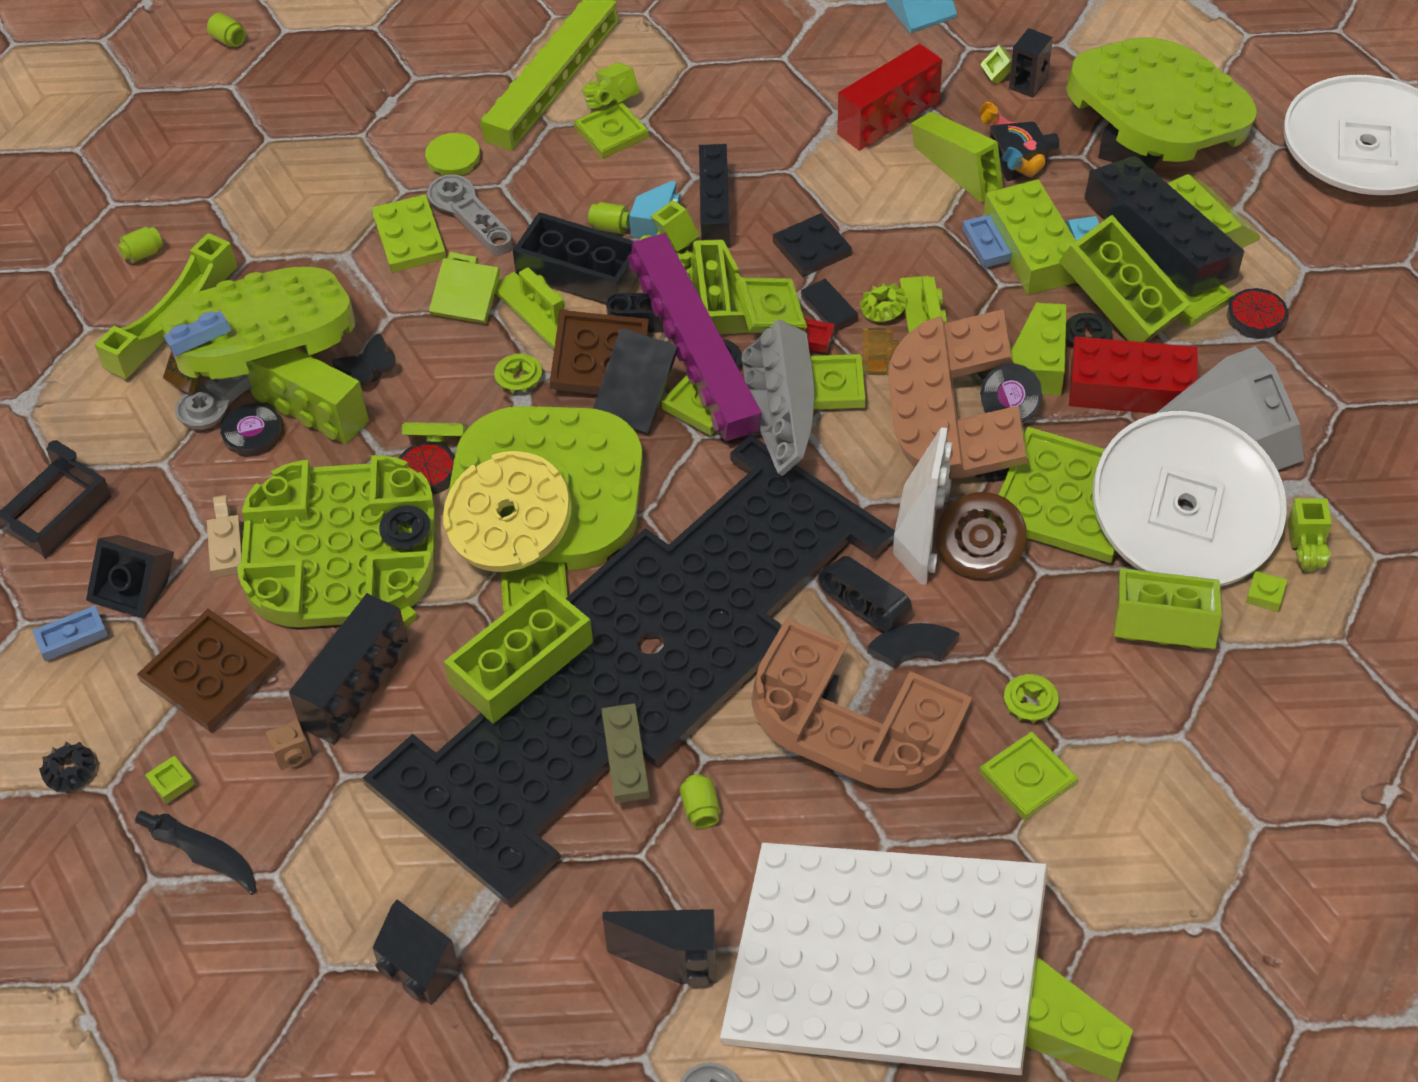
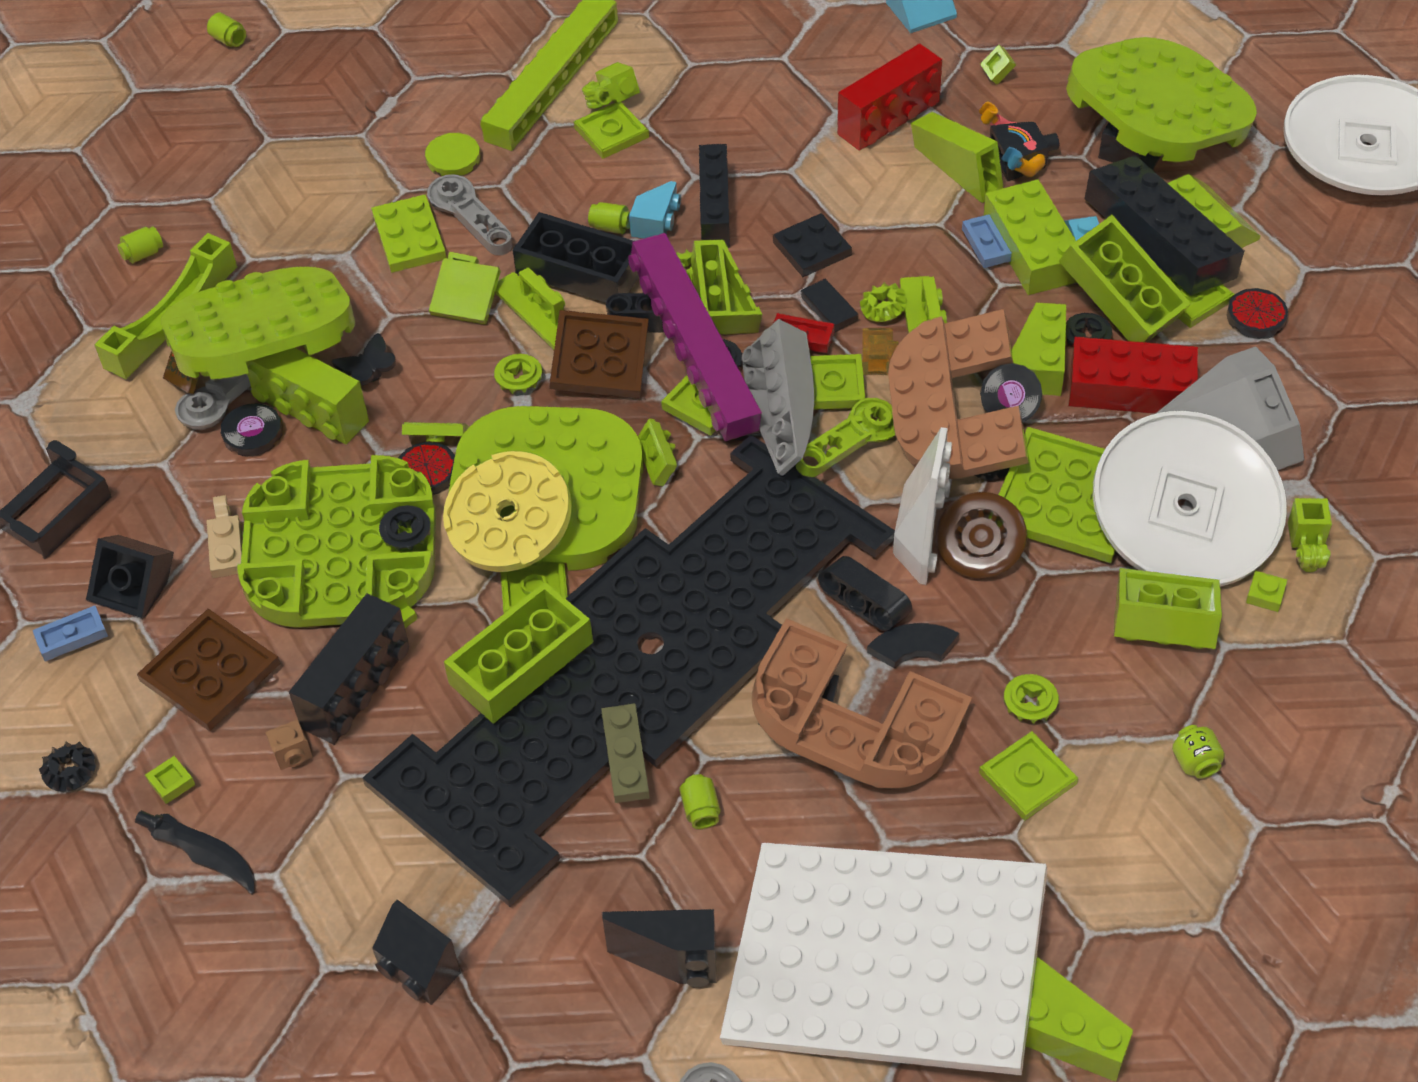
(207, 327): medium blue plate -> none
(636, 378): black tile -> none
(657, 452): none -> lime plate
(677, 225): lime brick -> none
(767, 301): lime tile -> none
(850, 435): none -> lime beam
(1030, 62): black brick -> none
(1198, 751): none -> lime head

